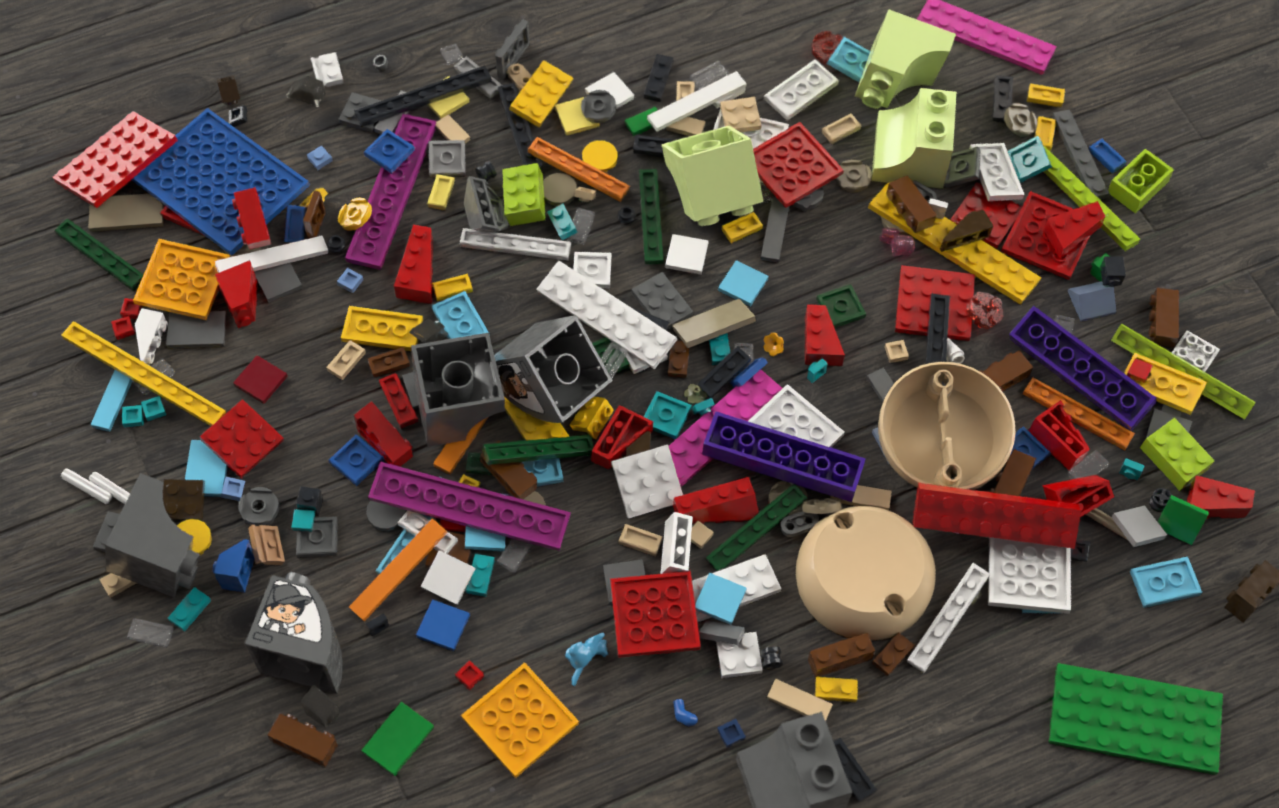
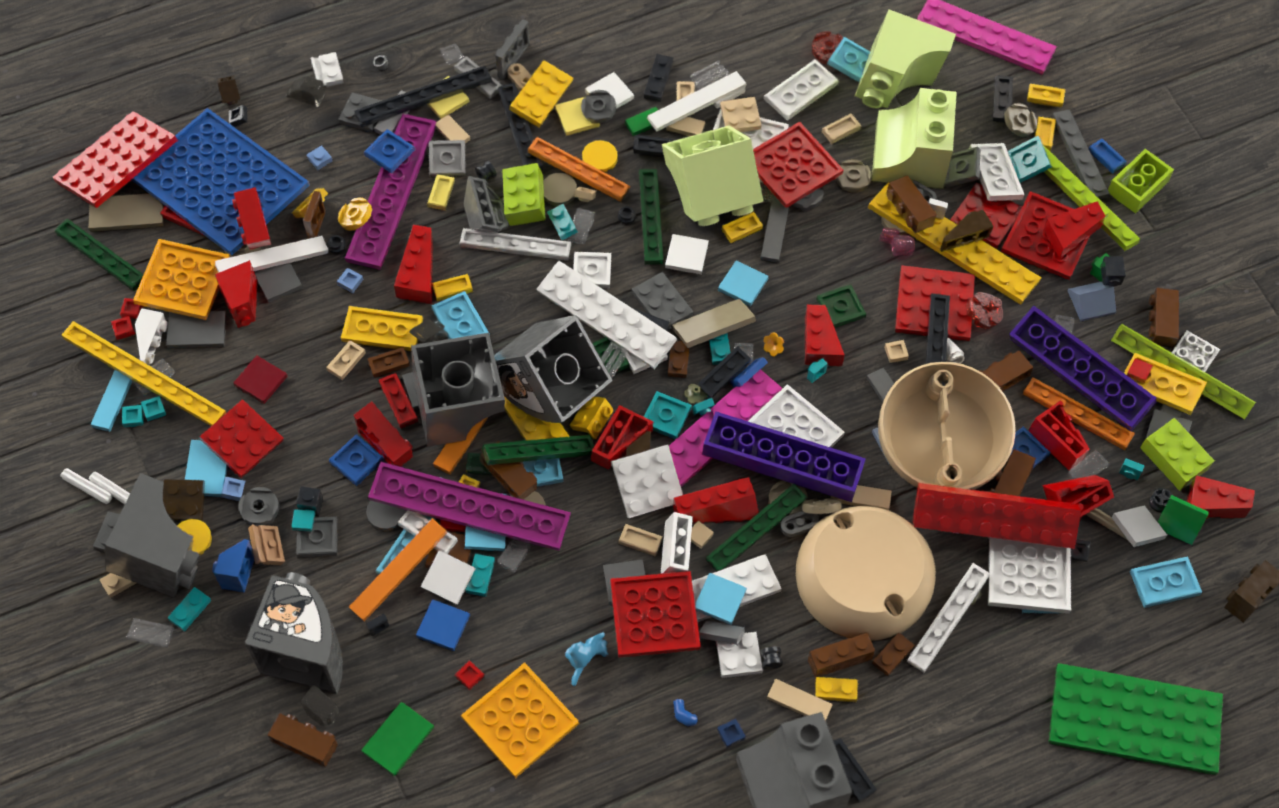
(294, 223): blue tile -> none

